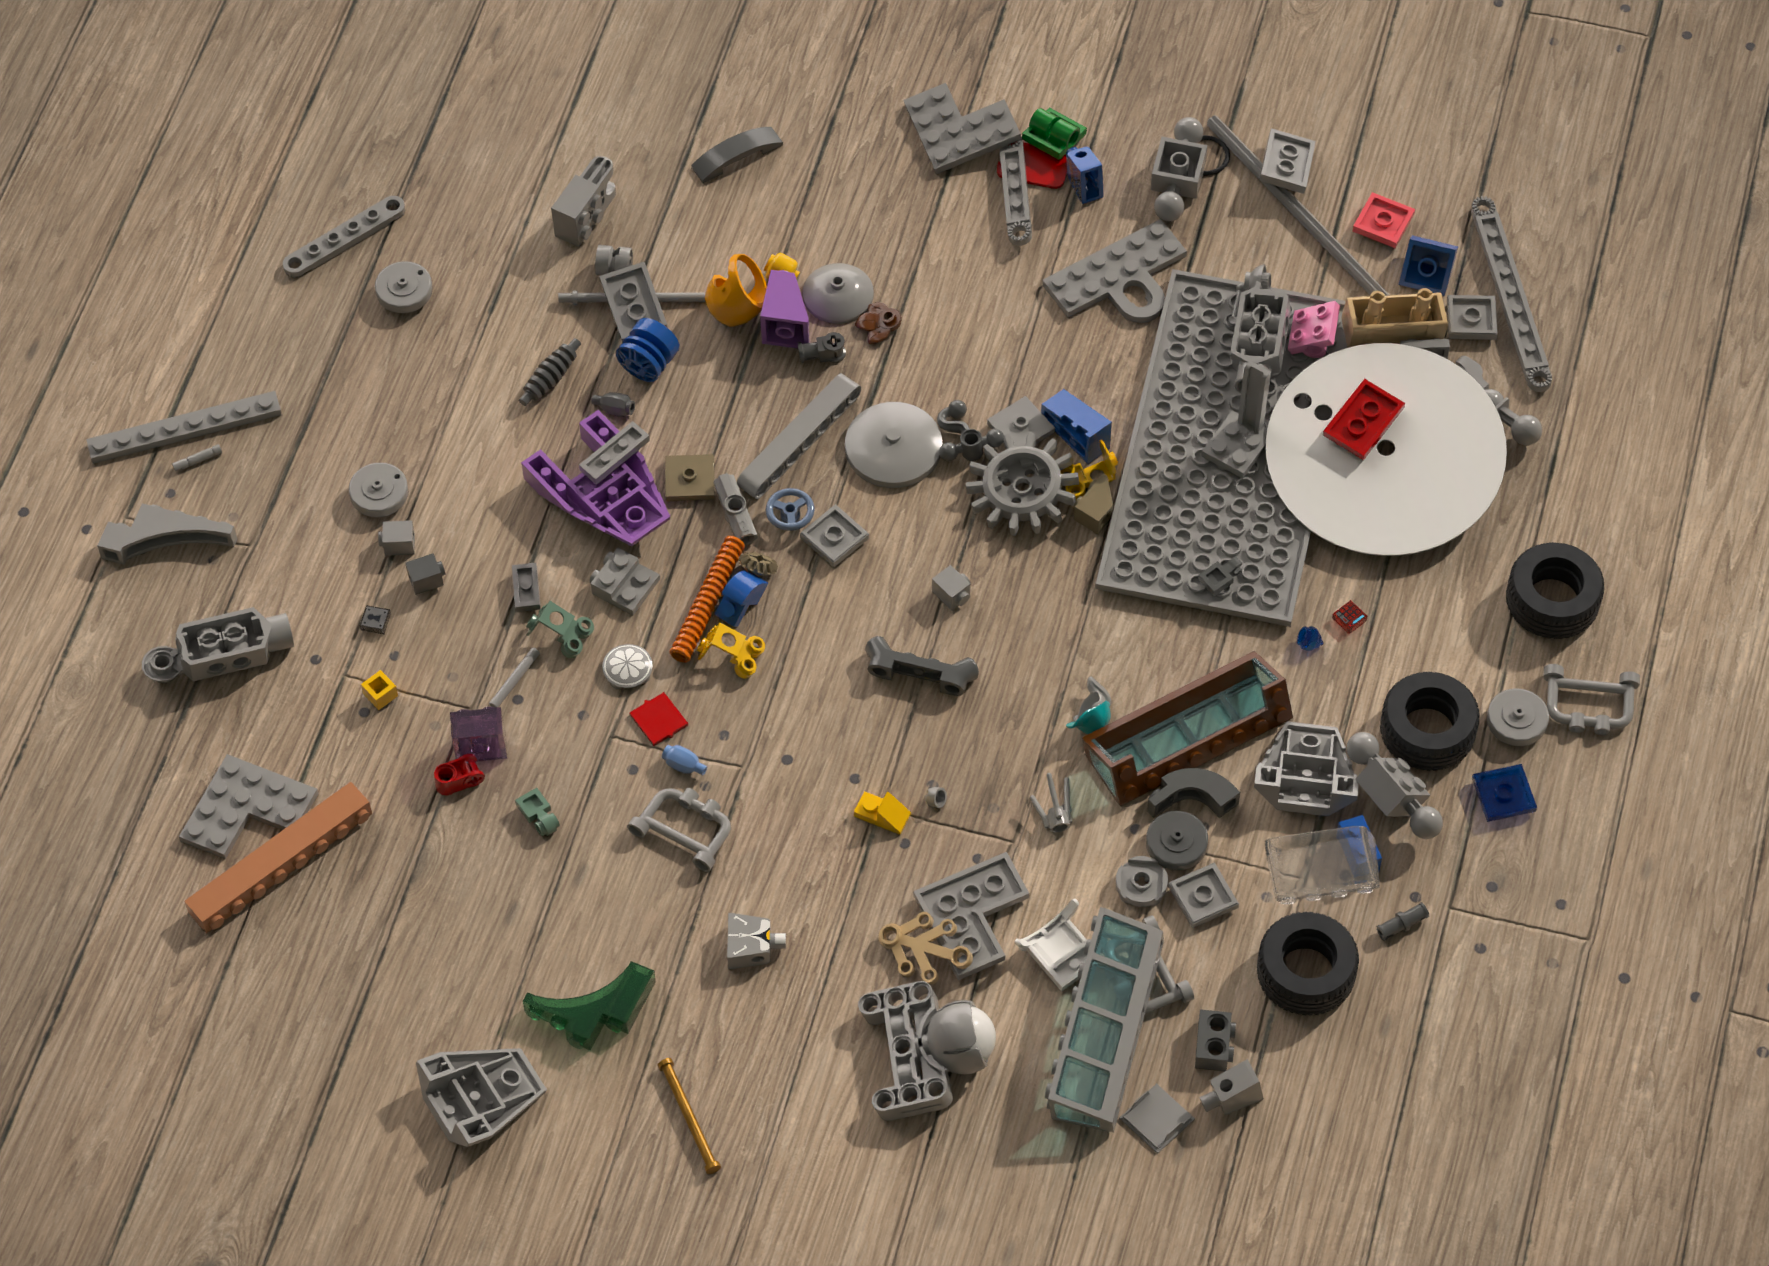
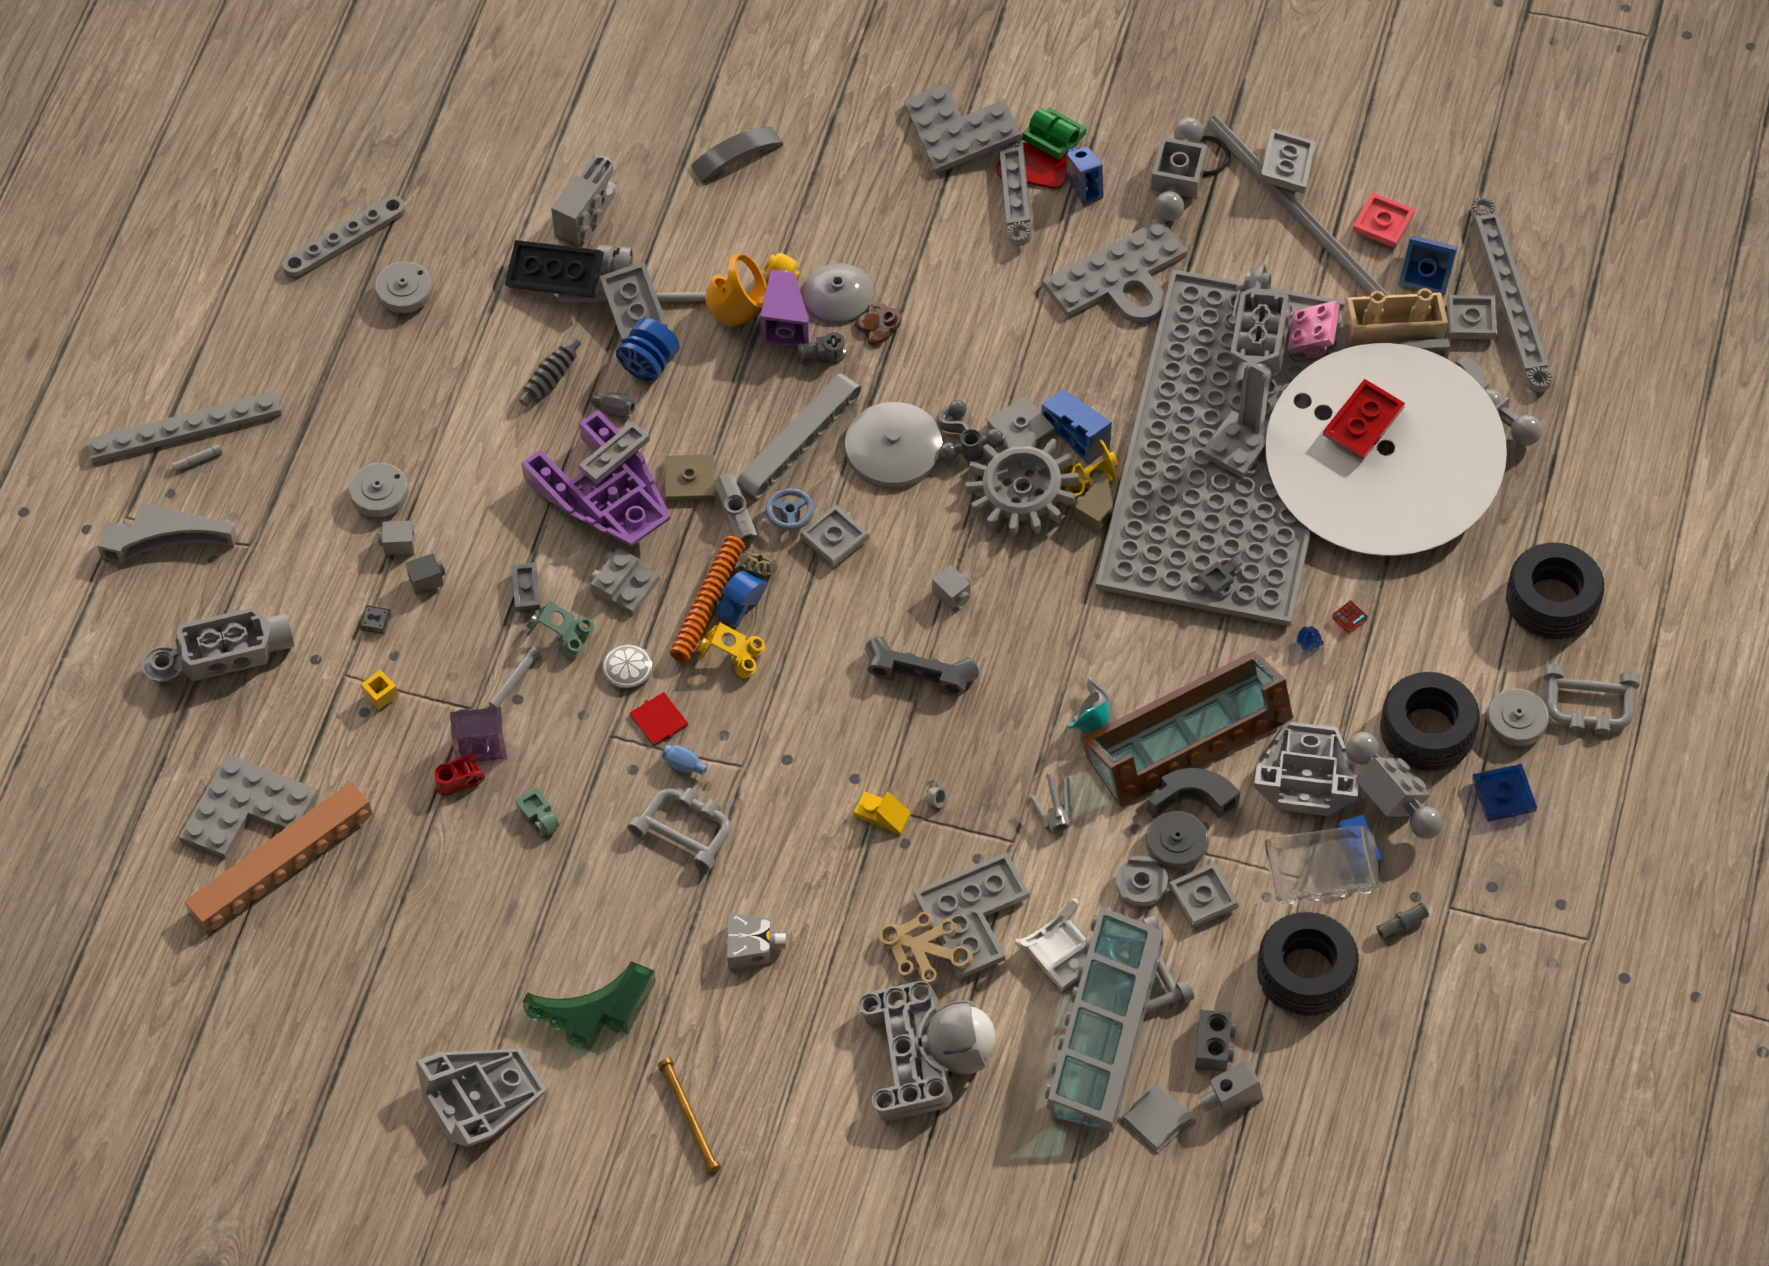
(554, 268): none -> black plate

